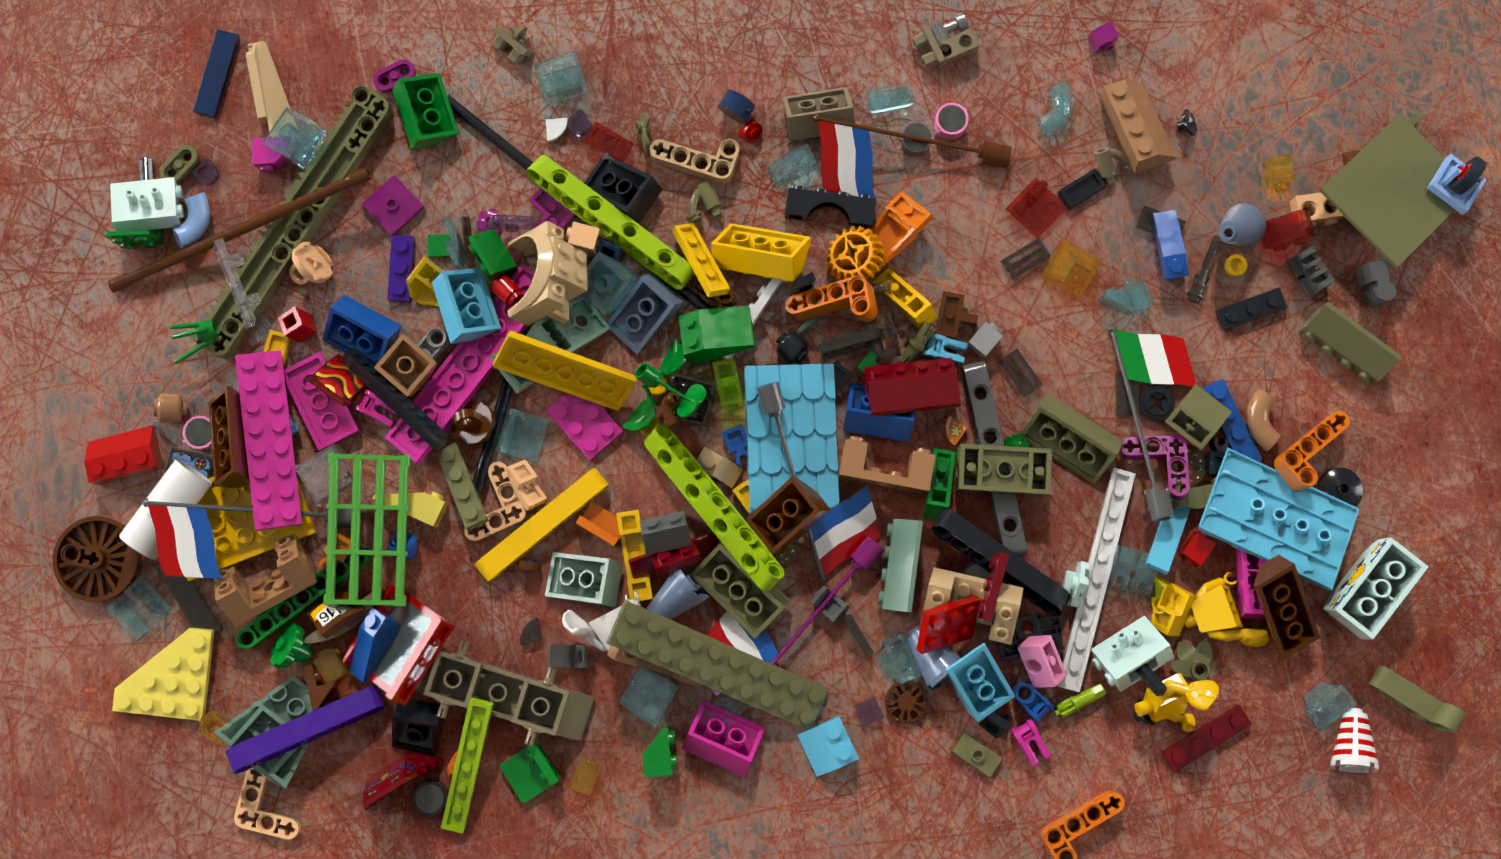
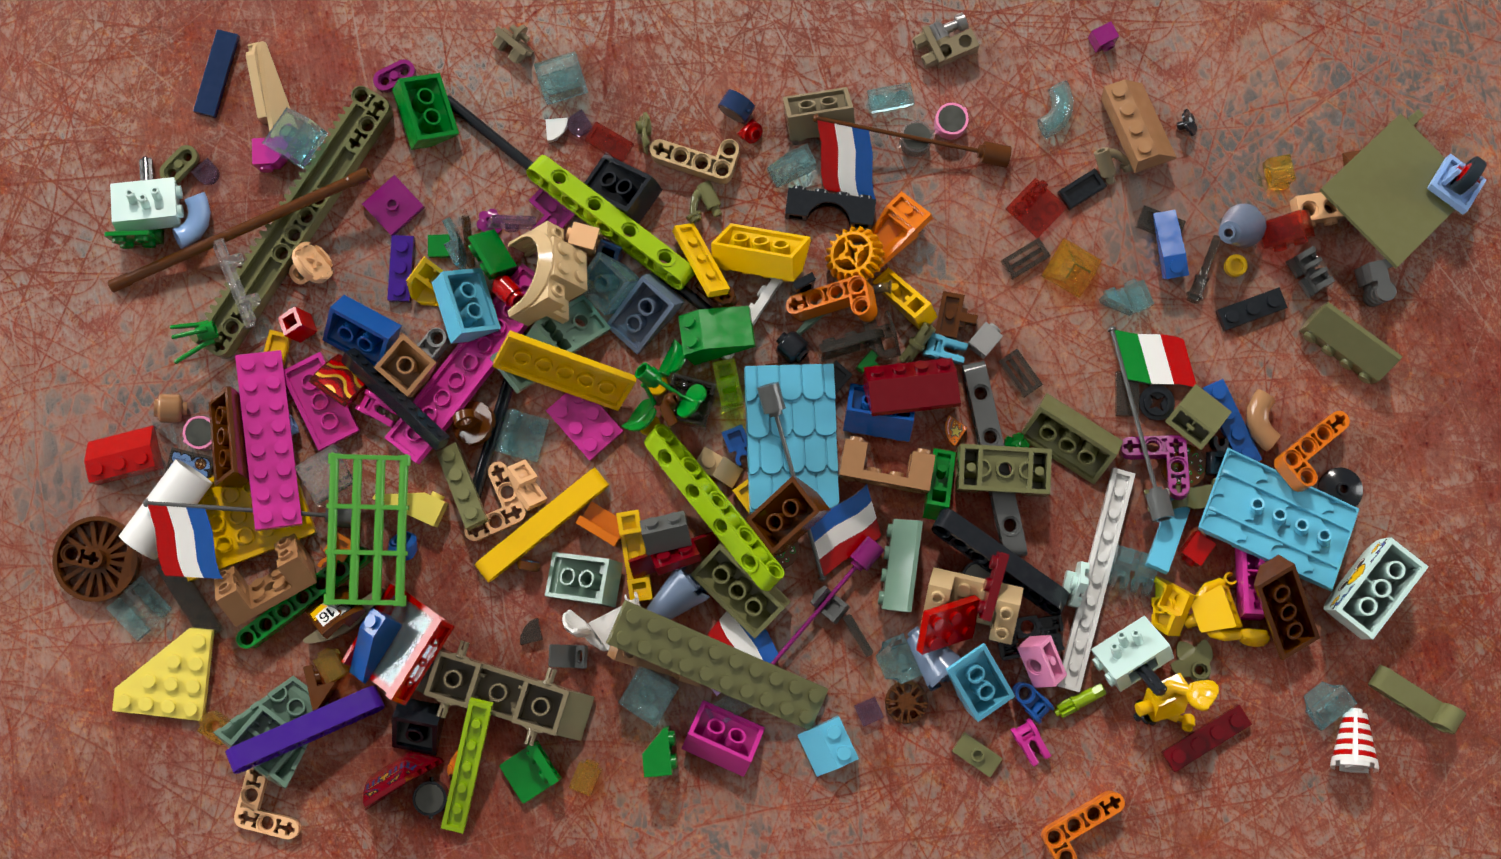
(290, 647): green plant -> none
(995, 724): black tile -> none

